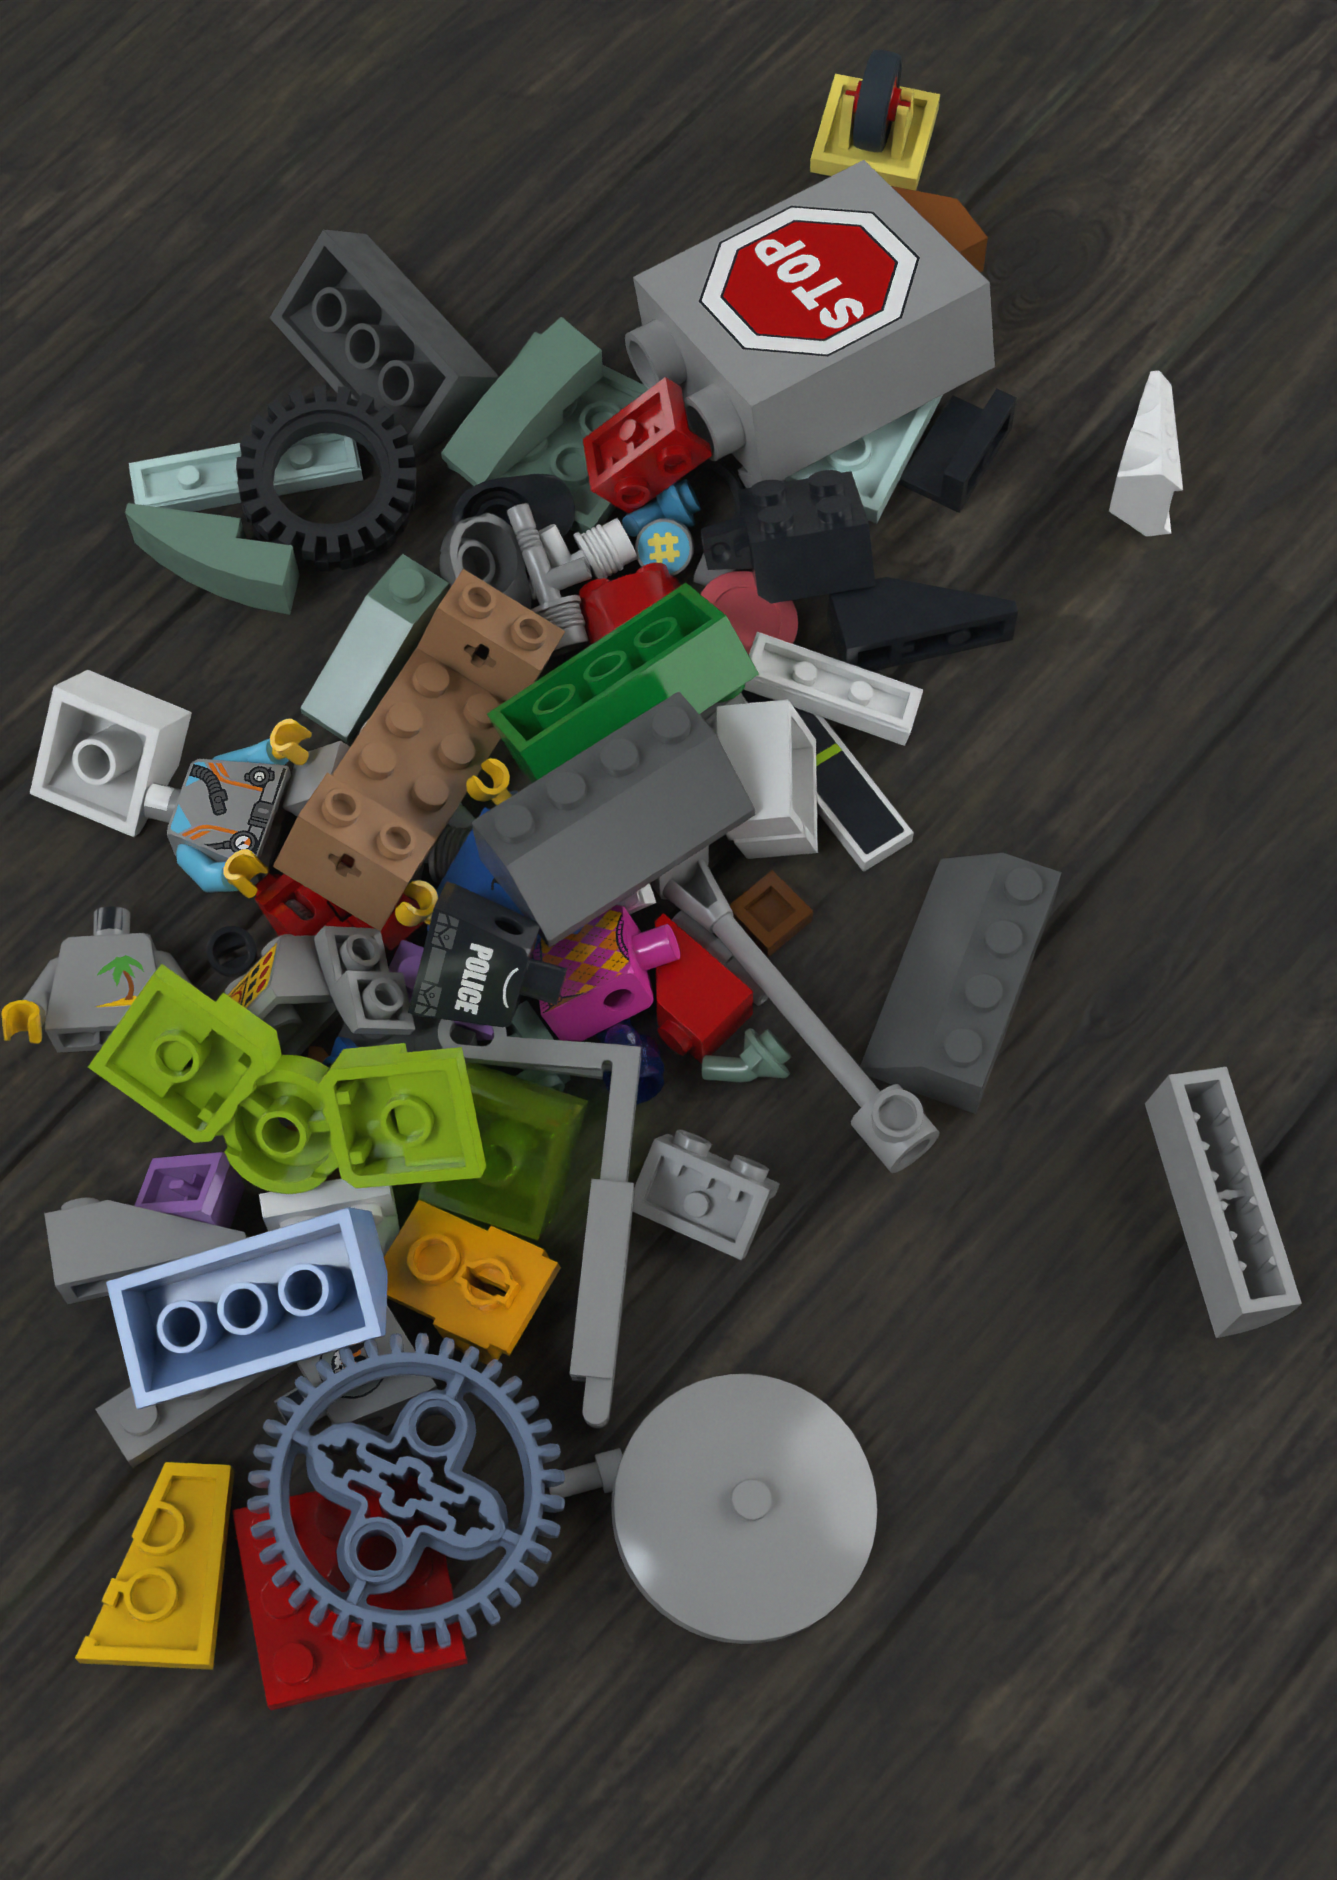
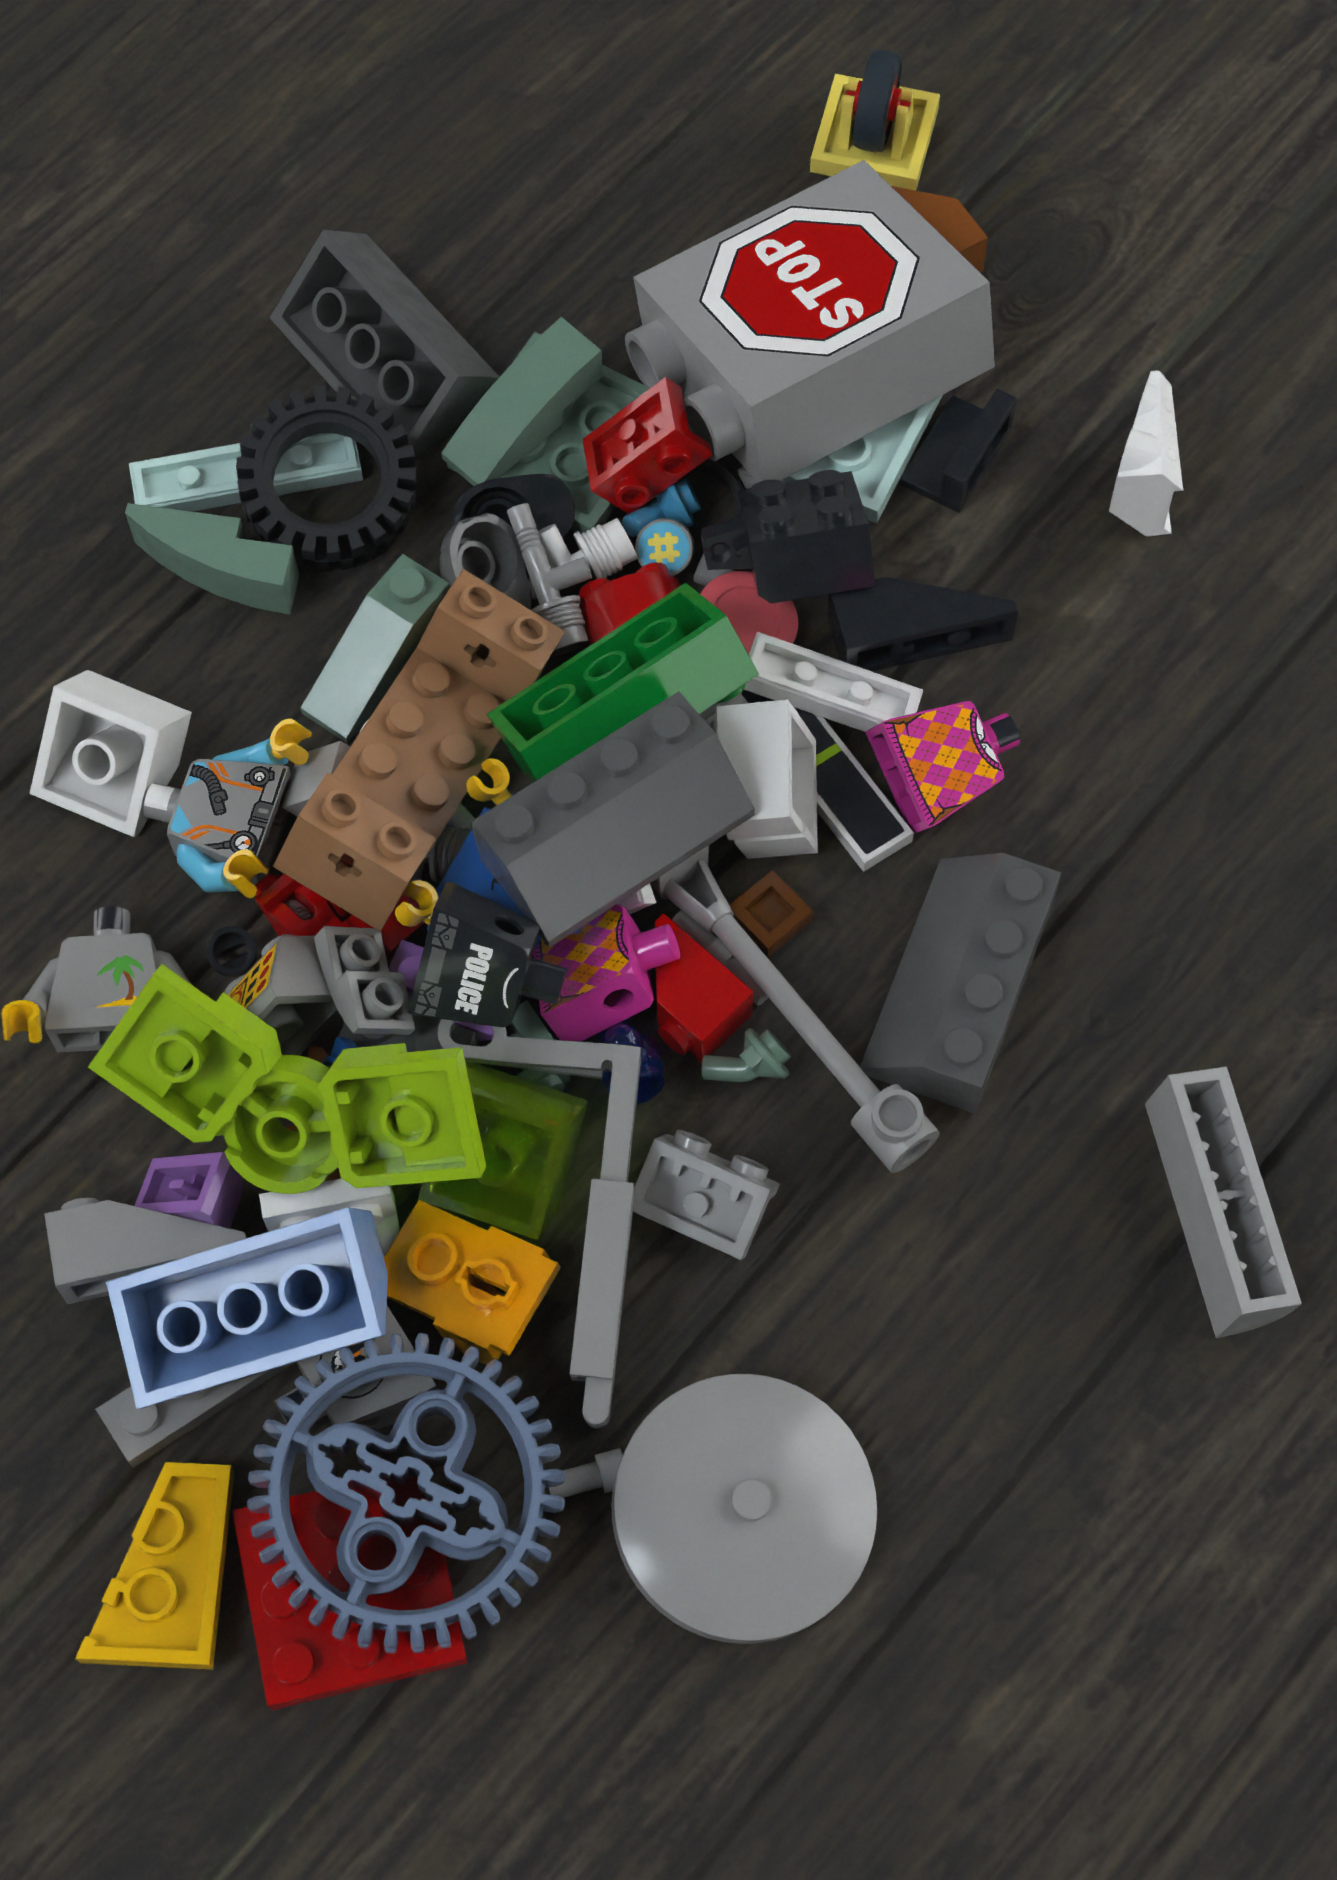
(941, 759): none -> torso

